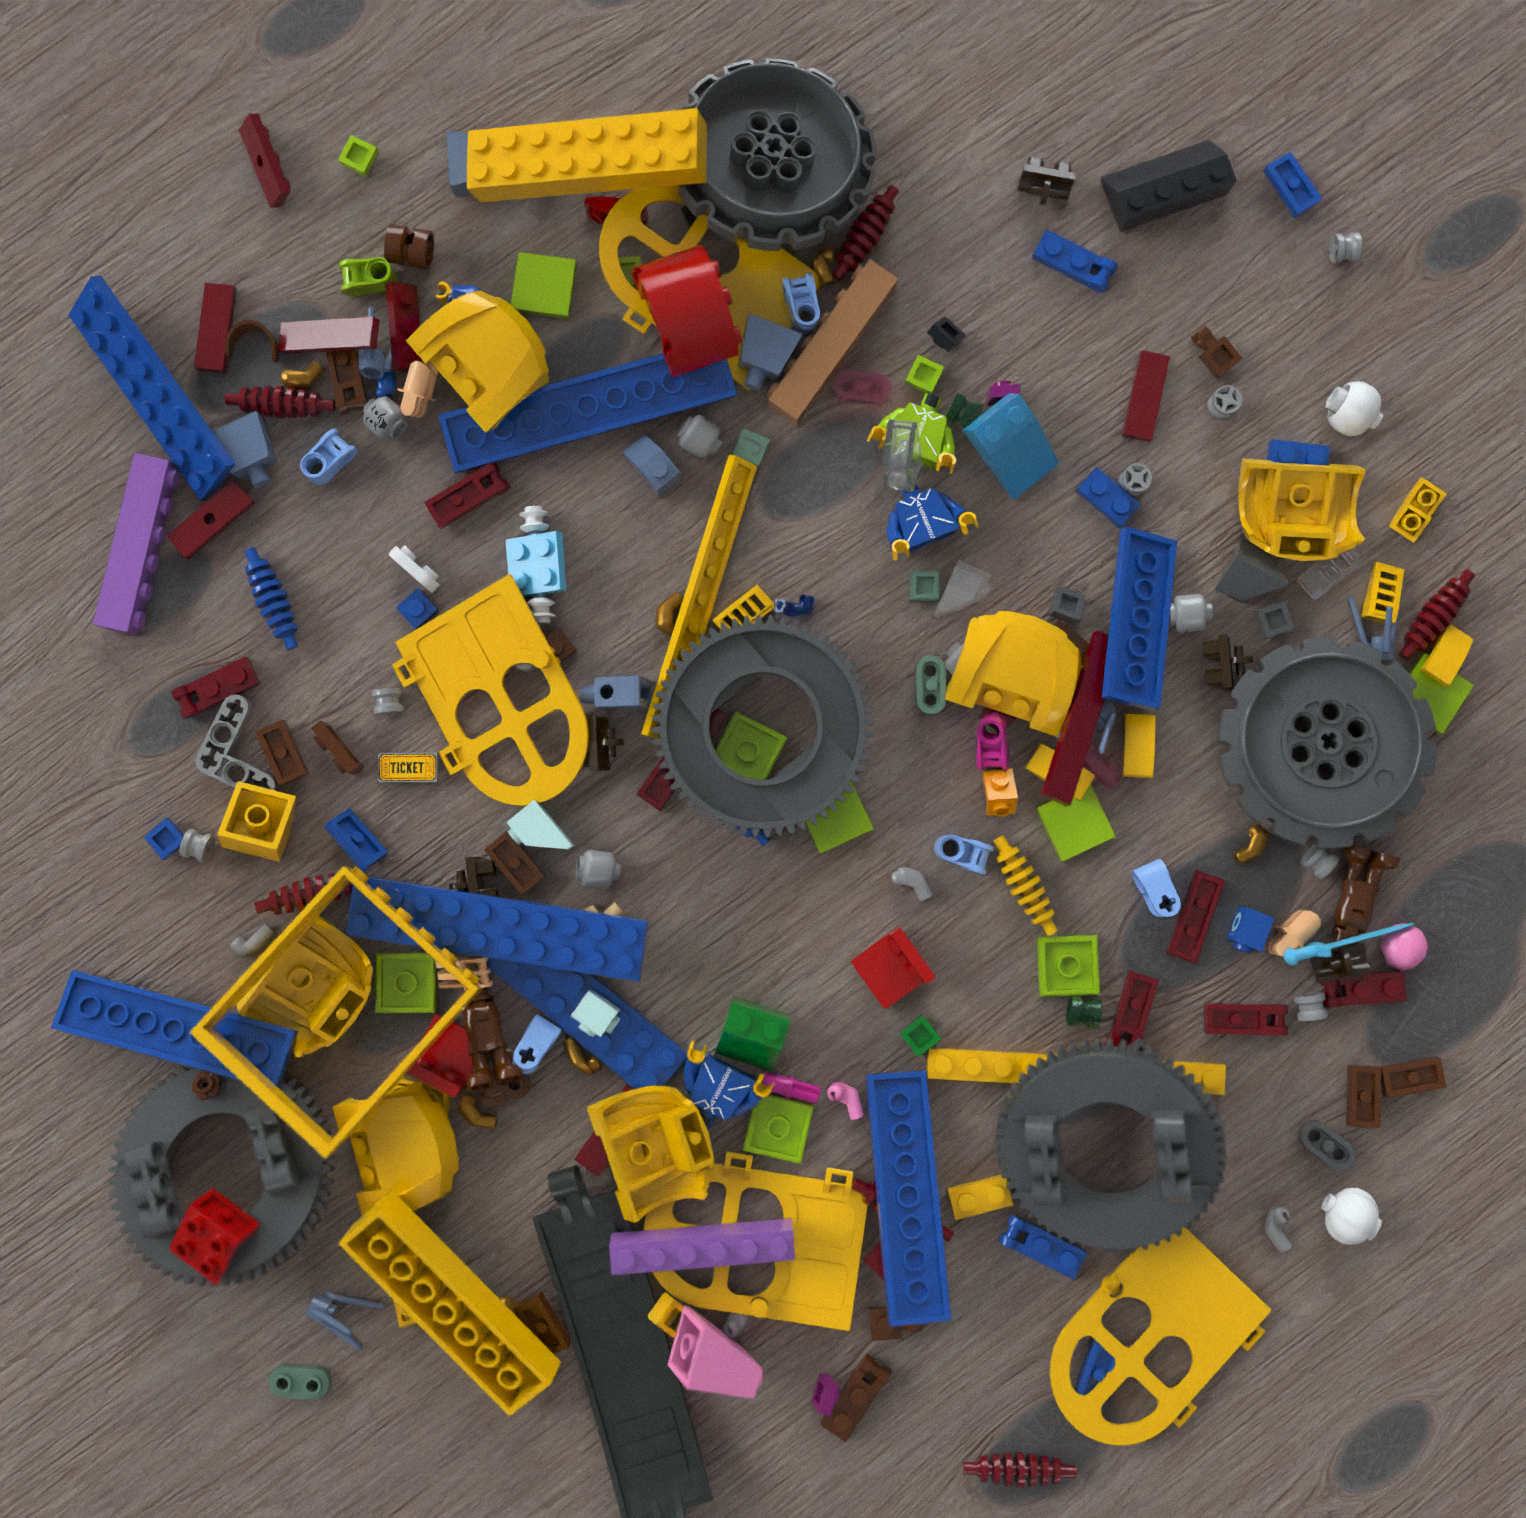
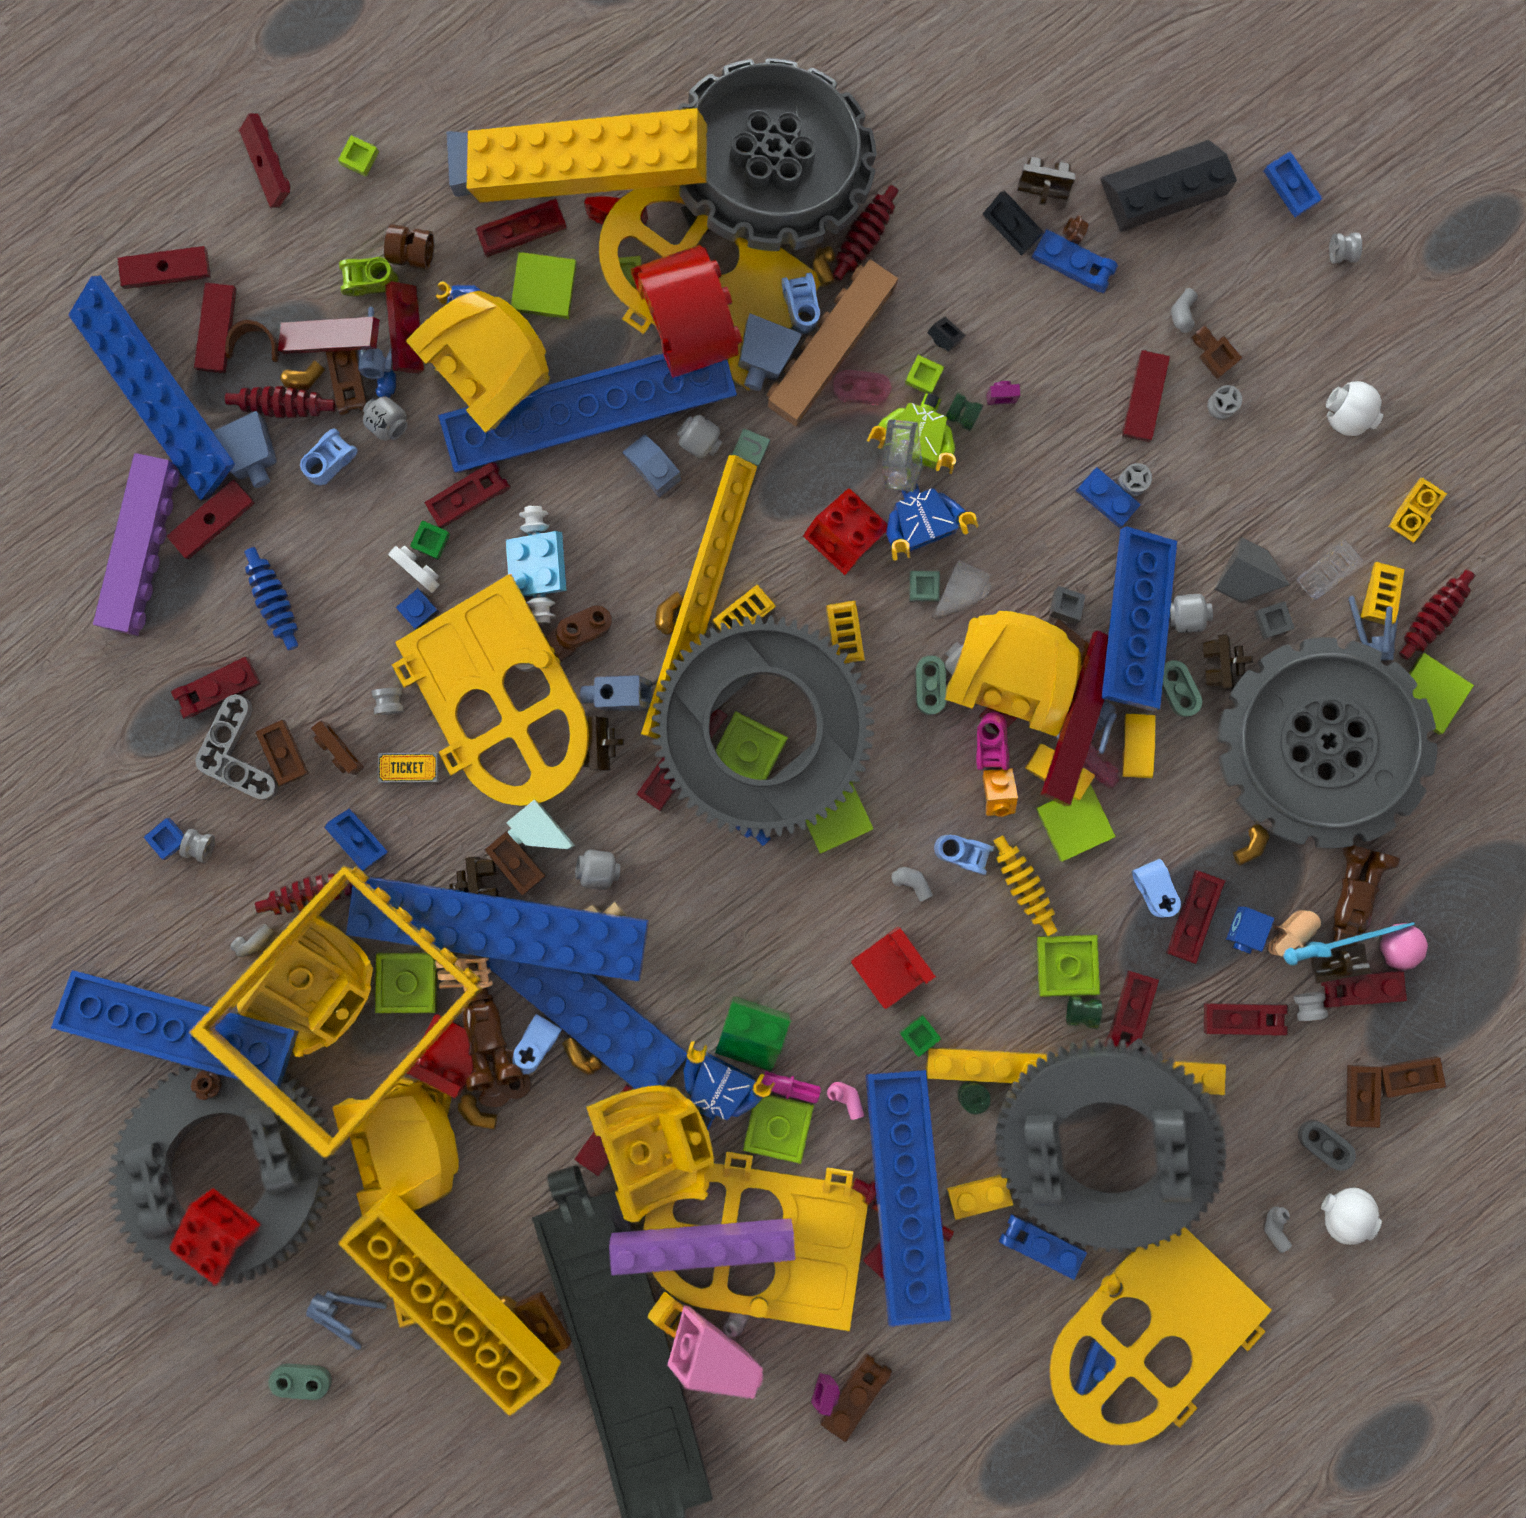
(148, 268): none -> dark red tile
(257, 821): yellow slope -> none
(418, 389): light nougat arm -> none
(430, 540): none -> green plate
(521, 227): none -> dark red tile
(586, 627): none -> reddish brown plate
(596, 1014): light aqua brick -> none
(793, 609): clear blue arm -> none
(840, 608): none -> yellow slope
(845, 530): none -> red bracket
(880, 1328): reddish brown plate -> none
(969, 1094): none -> clear green wheel
(1012, 444): dark azure slope -> none
(1013, 223): none -> black plate
(1019, 1469): dark red piece -> none
(1075, 229): none -> reddish brown plate
(1181, 311): none -> light grey arm
(1182, 687): none -> sand green plate
(1297, 453): blue plate -> none
(1300, 508): yellow piece -> none
(1320, 861): light grey wheel -> none
(1447, 655): yellow slope -> none

